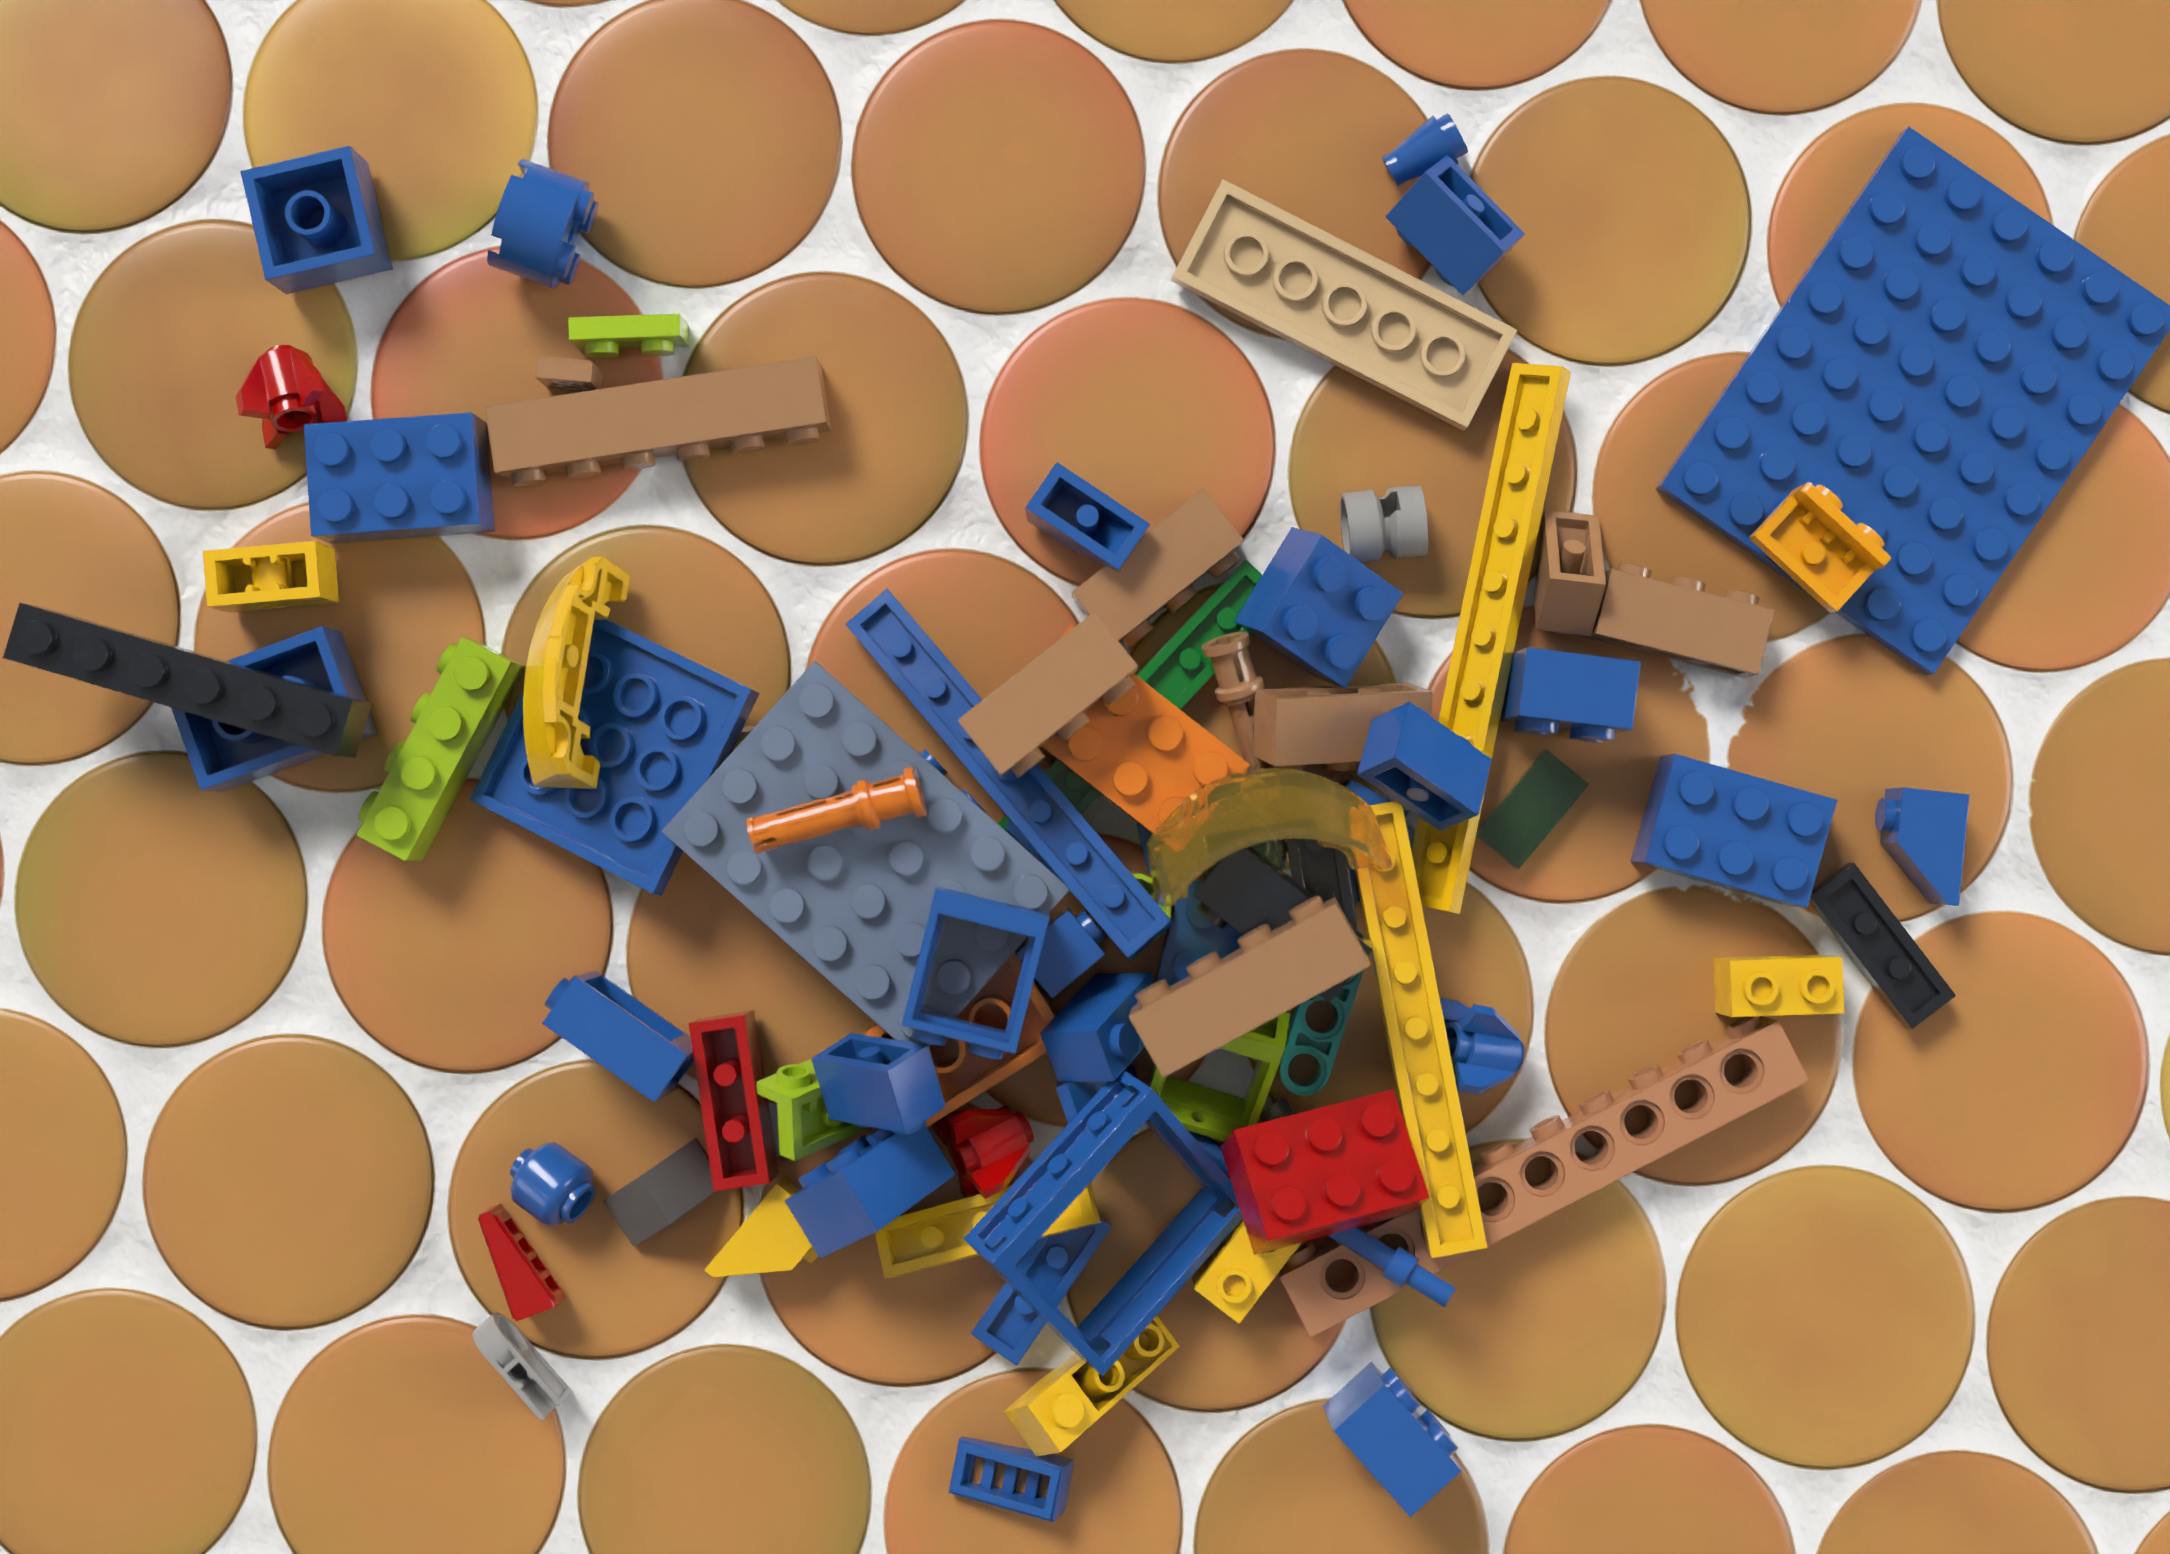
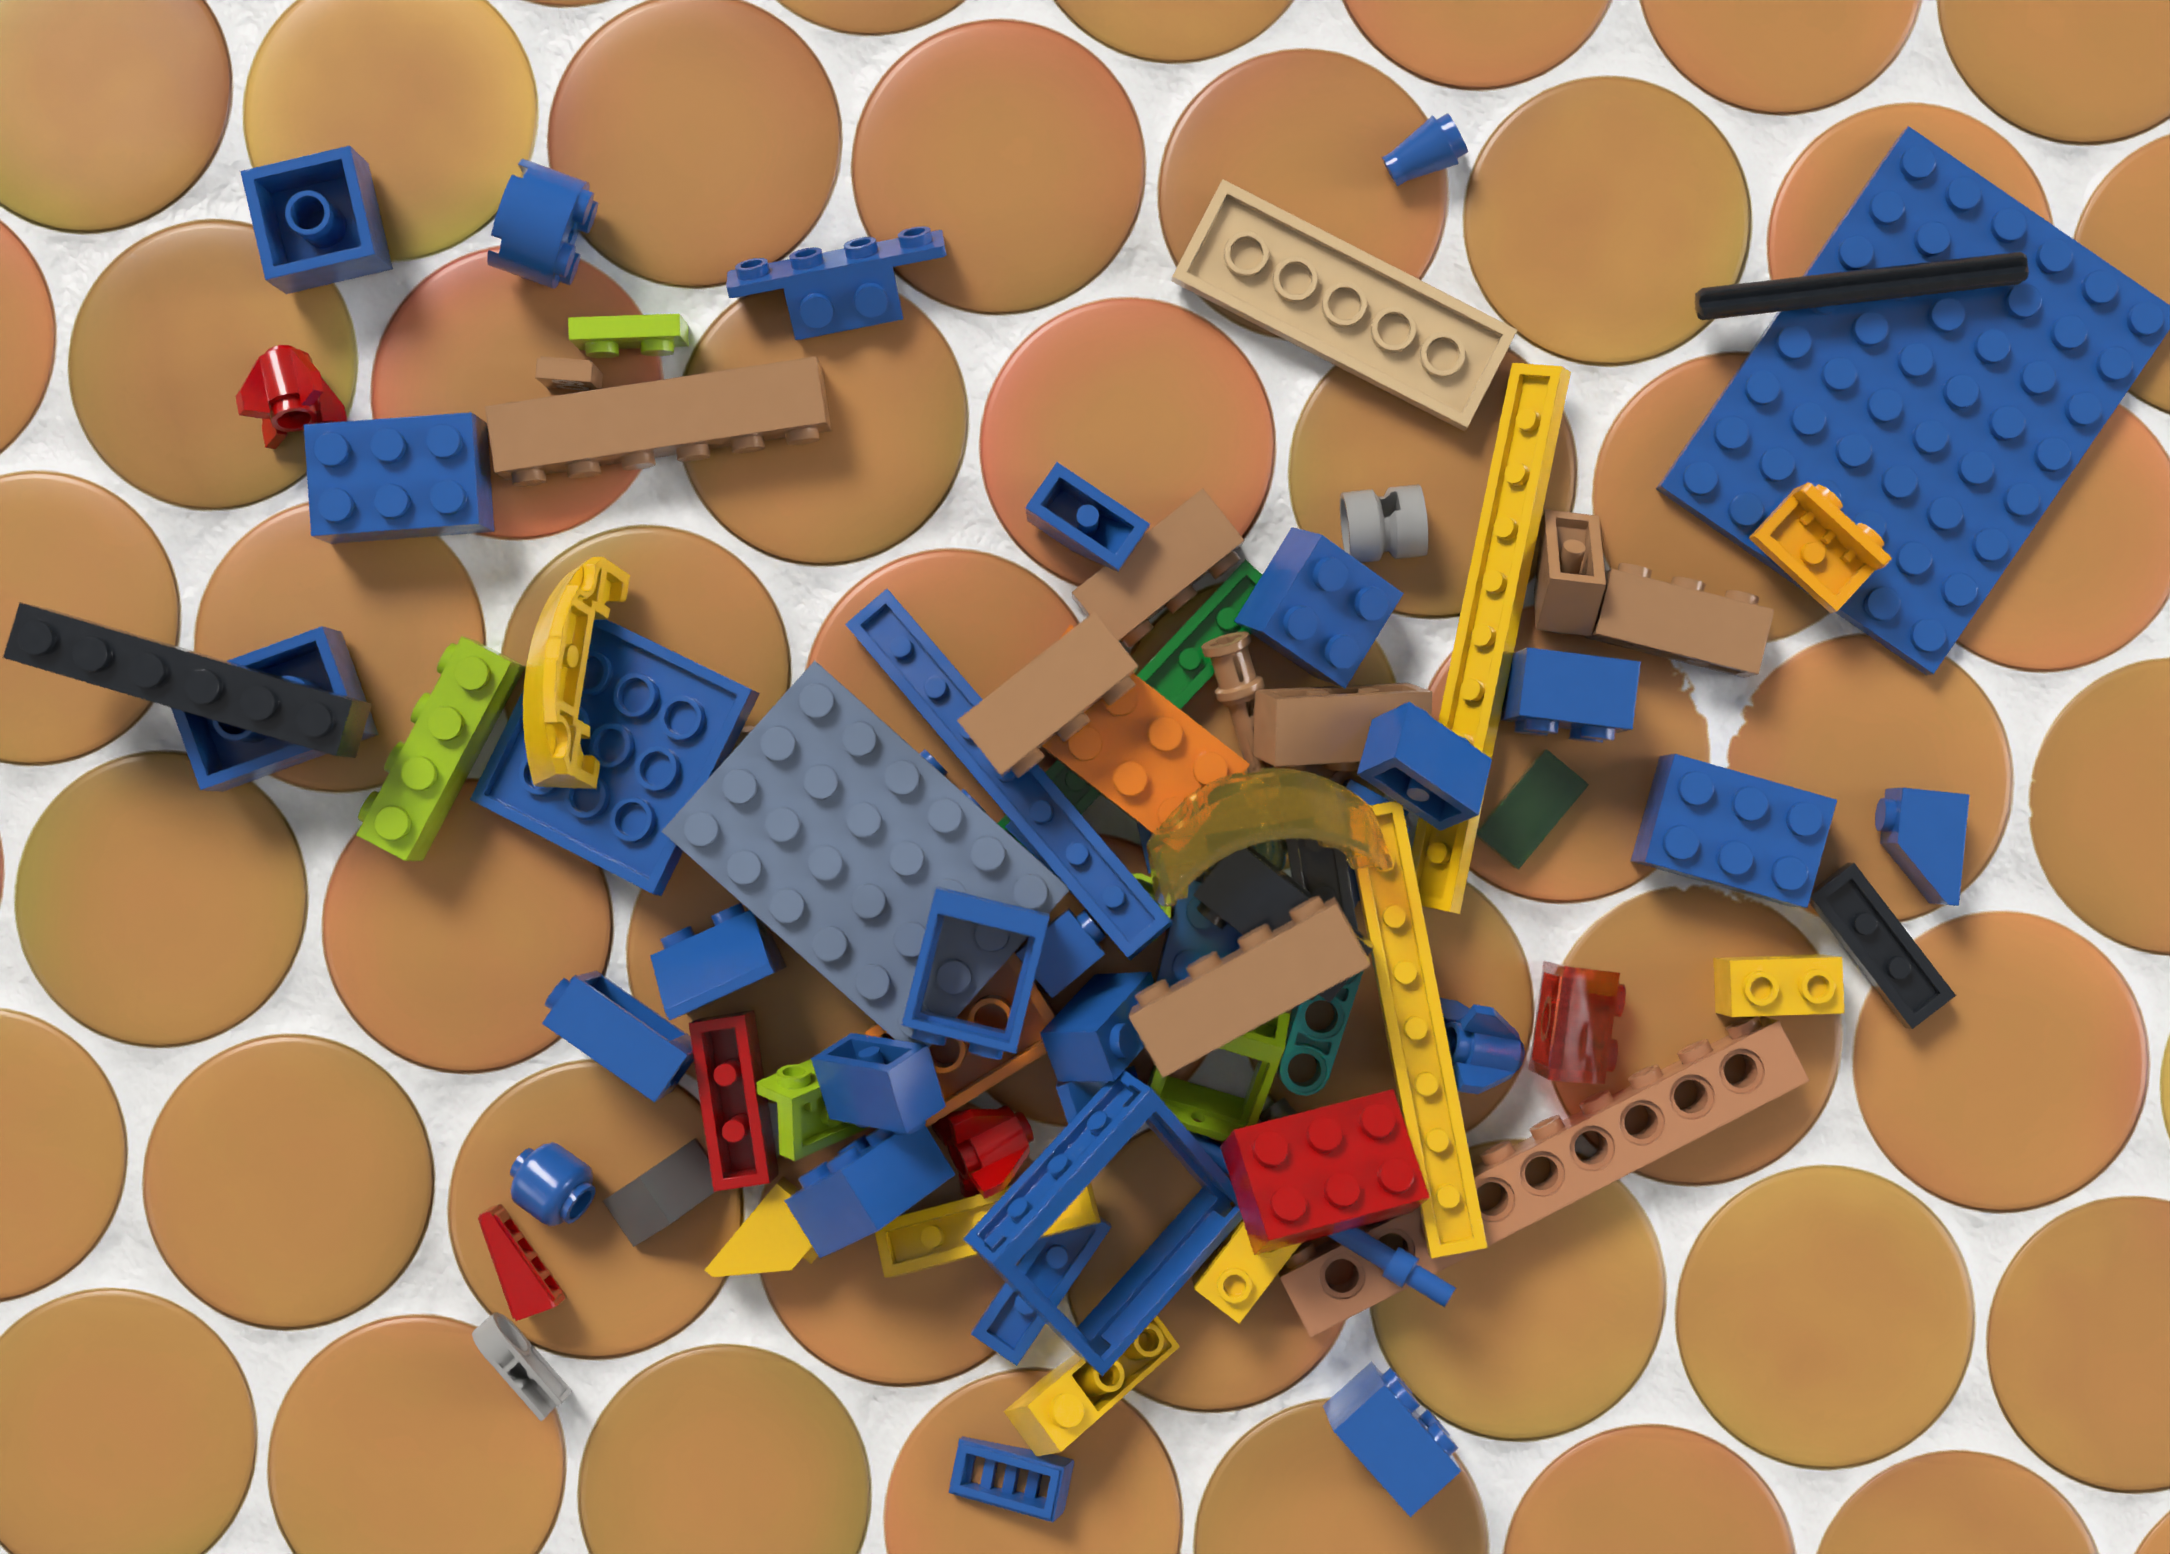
(270, 576): yellow brick -> none
(714, 962): none -> blue slope
(839, 286): none -> blue bracket
(864, 805): orange pin -> none
(1454, 225): blue brick -> none
(1576, 1023): none -> clear red slope
(1861, 286): none -> black axle

